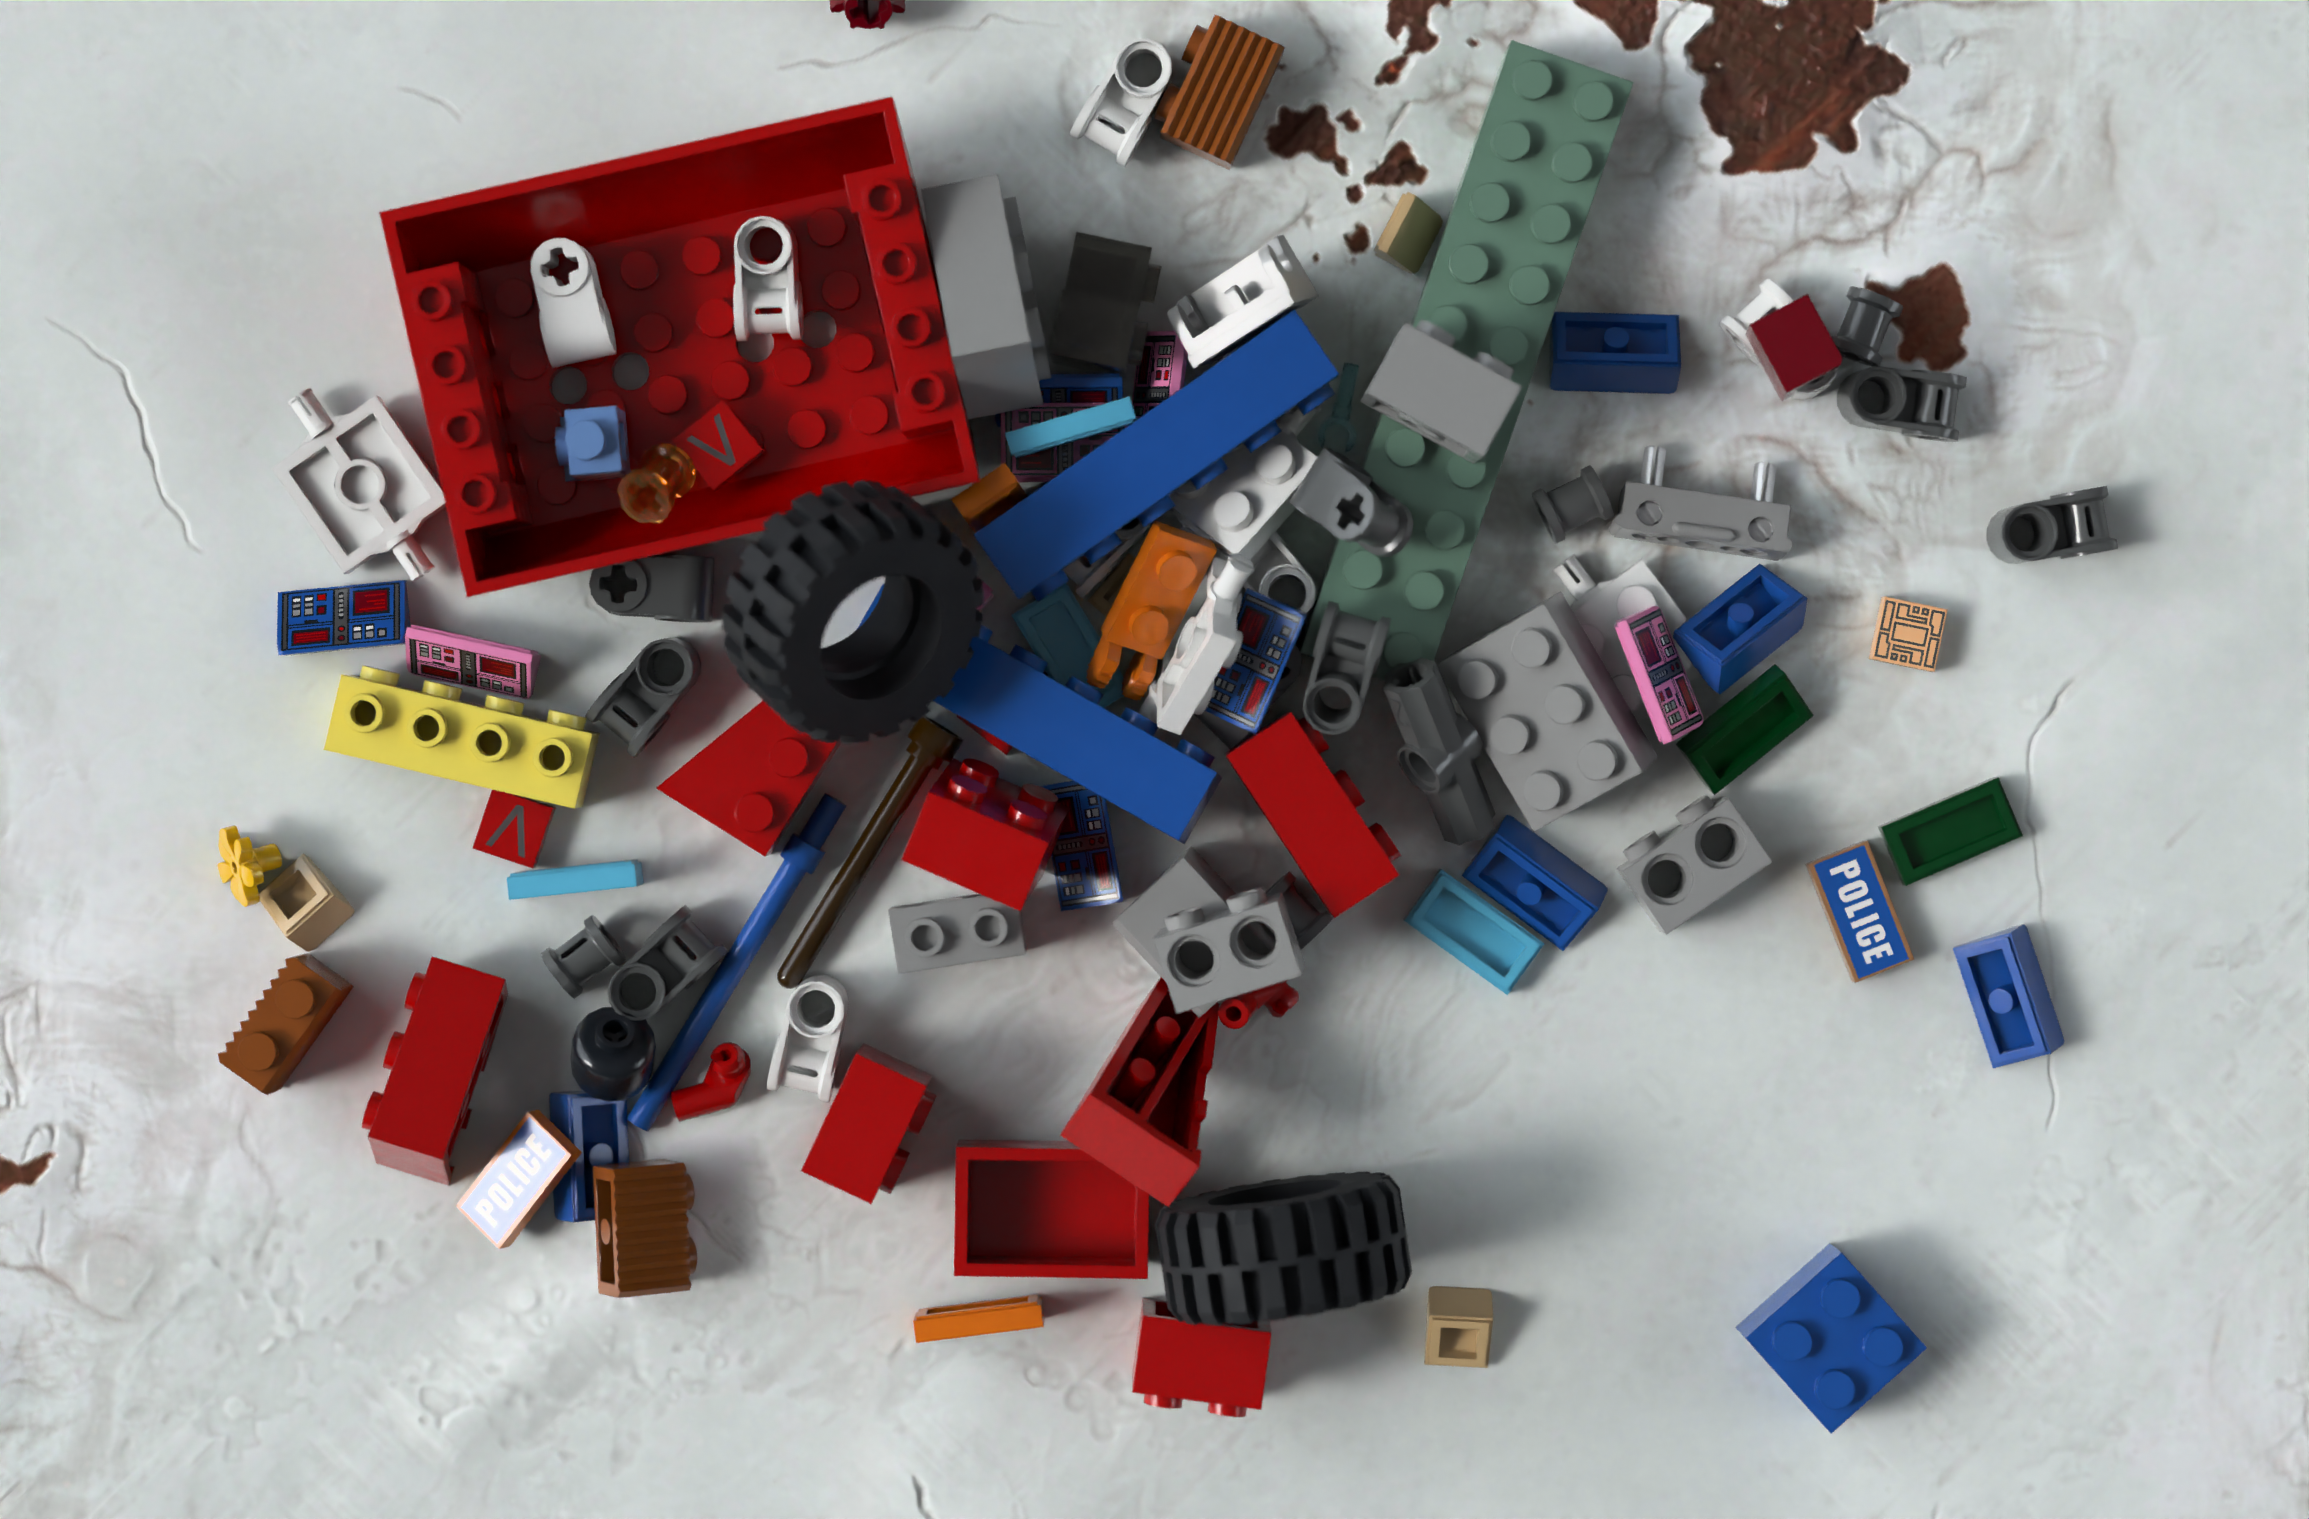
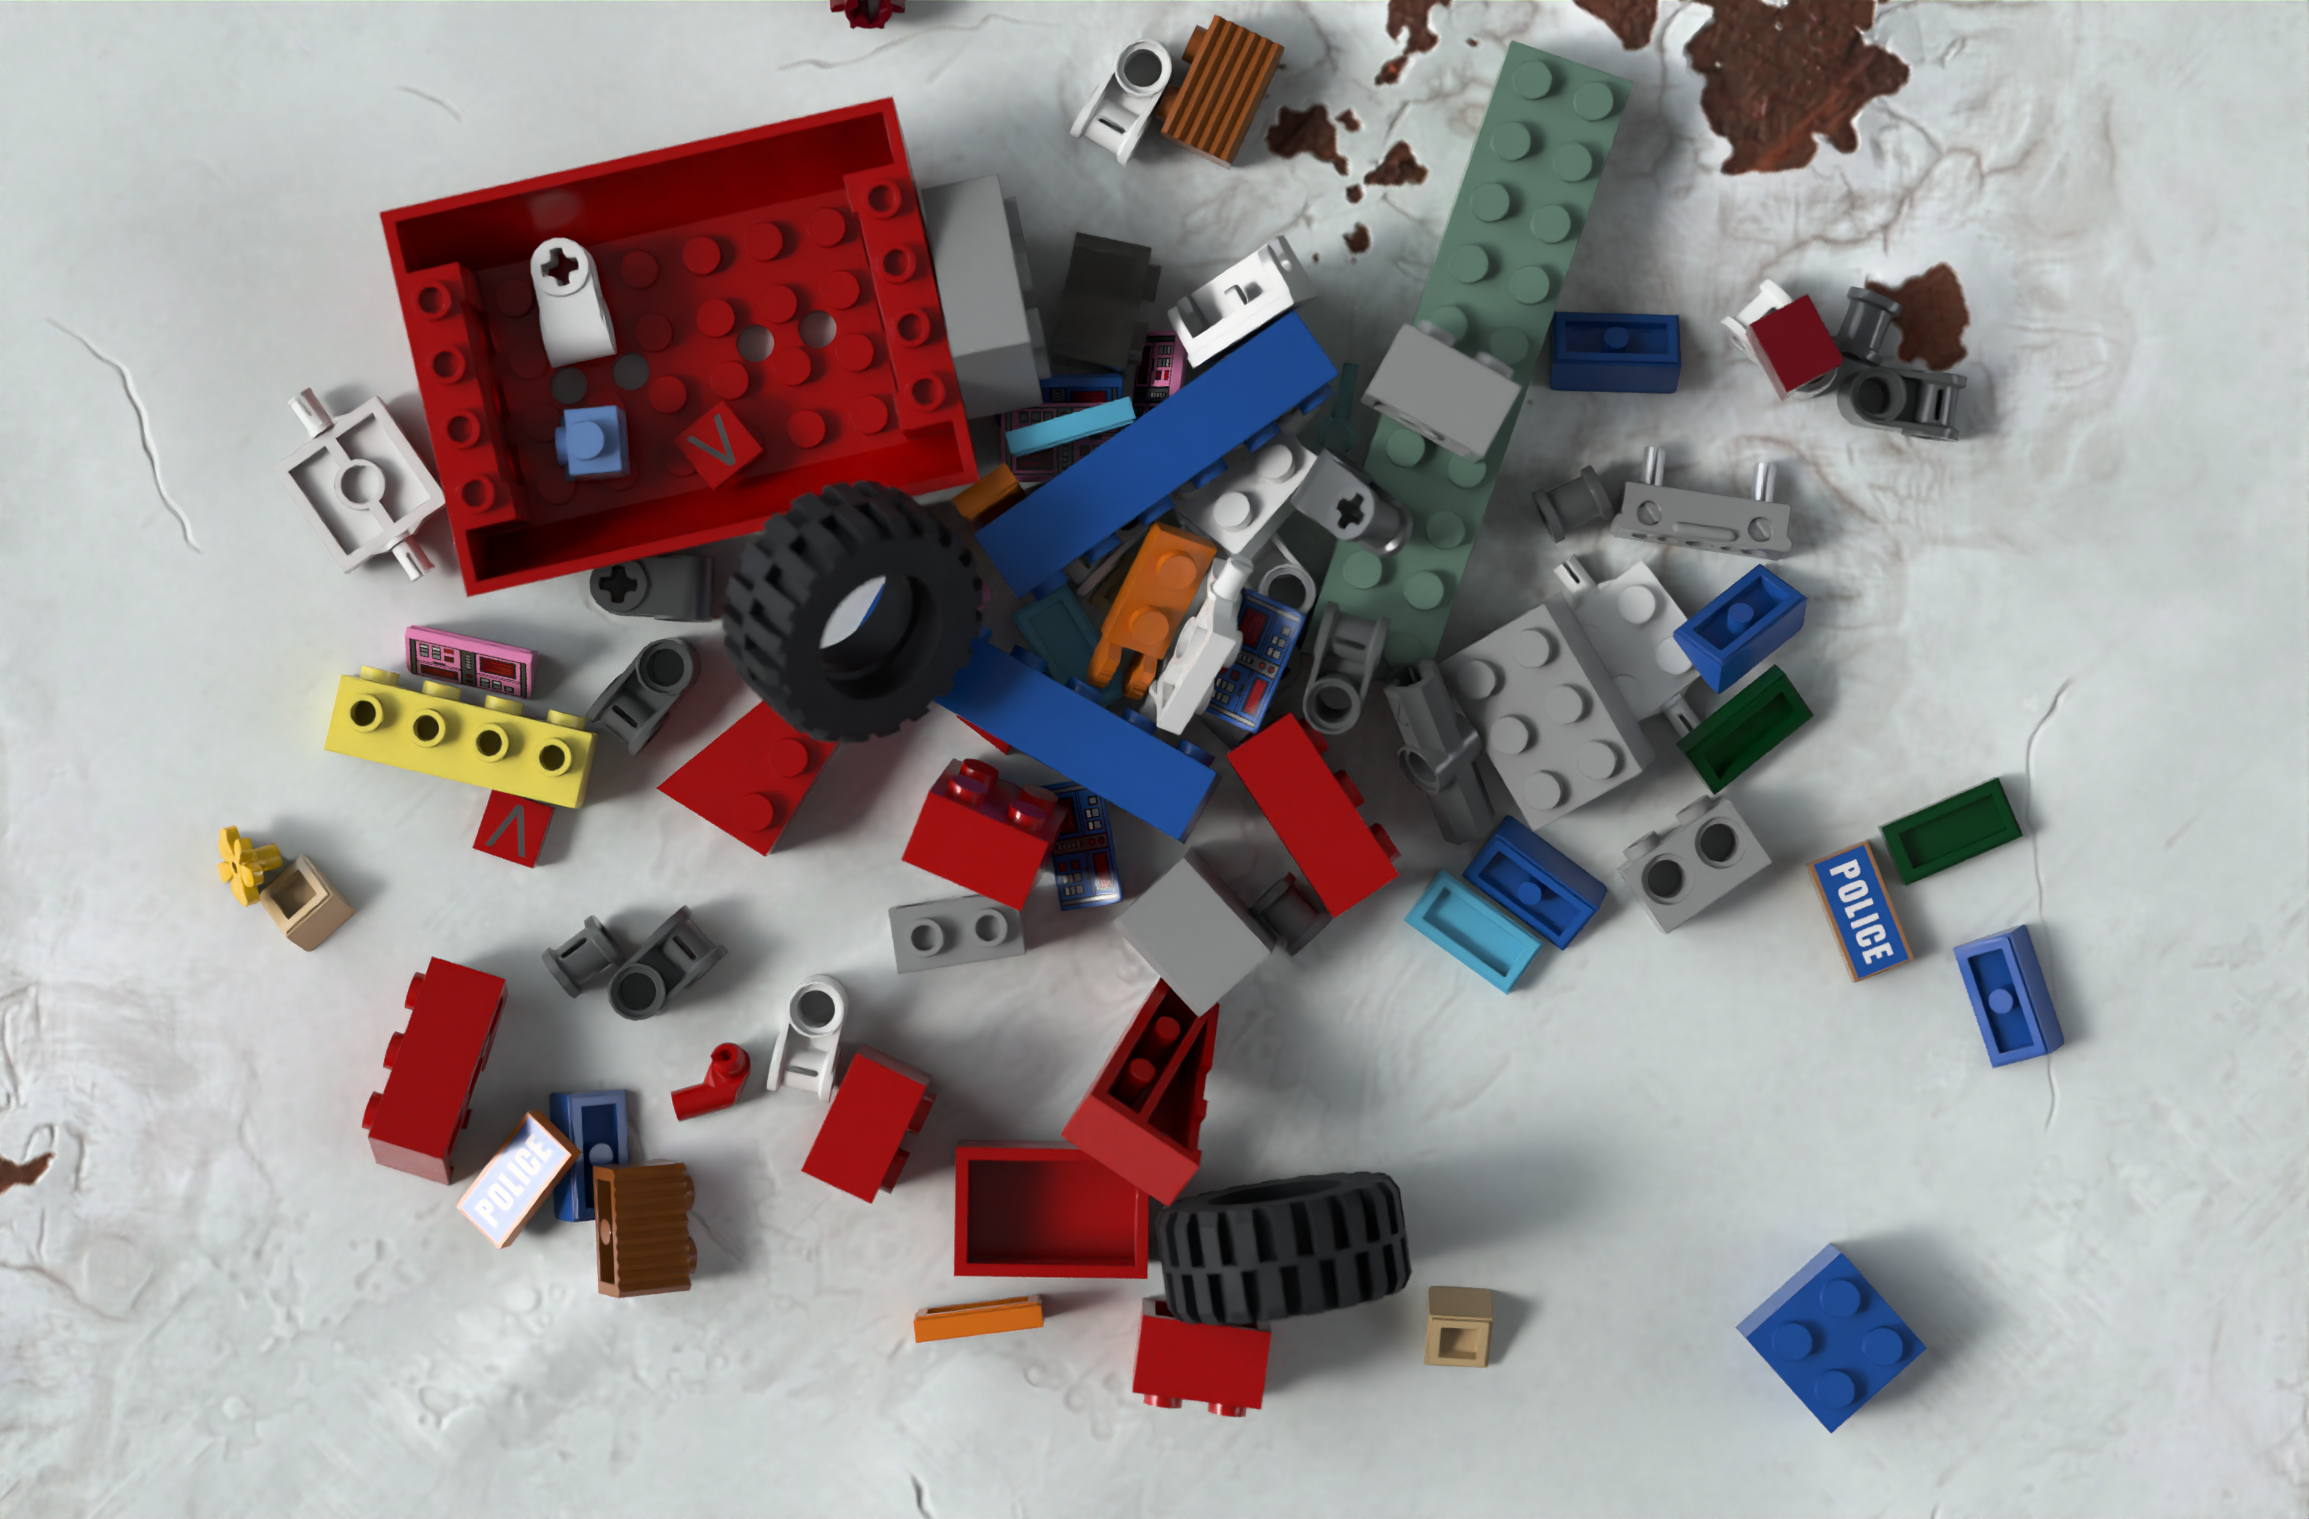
(285, 1023): dark orange brick -> none
(342, 618): slope -> none
(575, 879): medium azure tile -> none
(612, 1055): black head -> none
(662, 476): clear orange bush -> none
(767, 285): white piece -> none
(800, 856): blue bar -> none
(928, 750): dark brown piece -> none
(1235, 965): light grey brick -> none
(1238, 1010): red arm -> none
(1409, 234): tan slope -> none
(1659, 673): slope -> none
(1907, 634): light nougat tile -> none
(2062, 527): dark grey piece -> none

